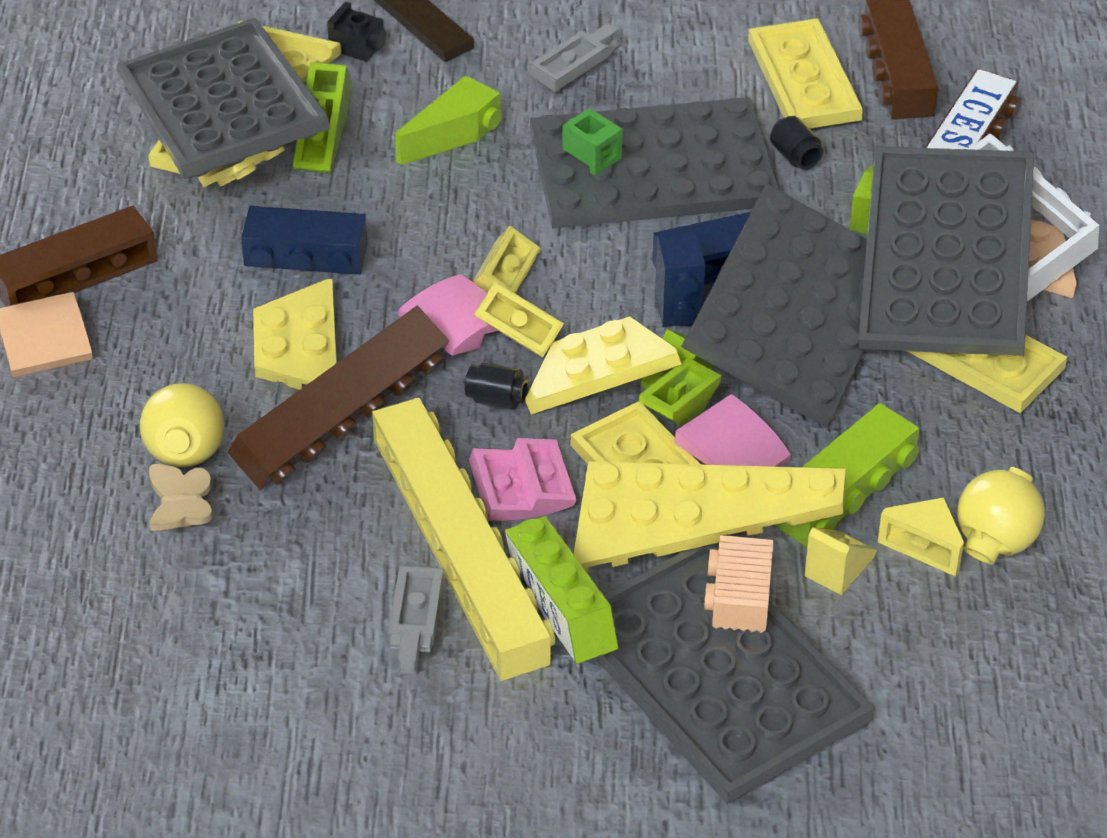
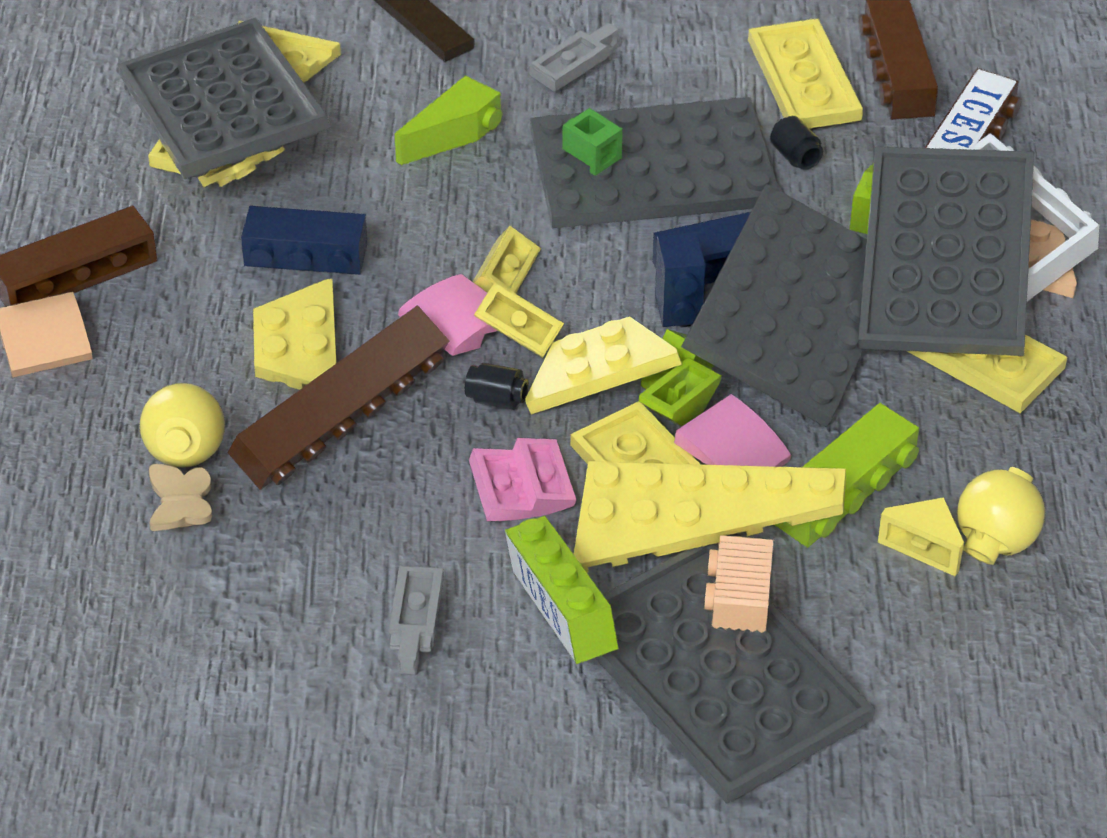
(332, 90): lime slope -> none
(356, 32): black brick -> none
(462, 539): light yellow brick -> none
(835, 558): light yellow slope -> none

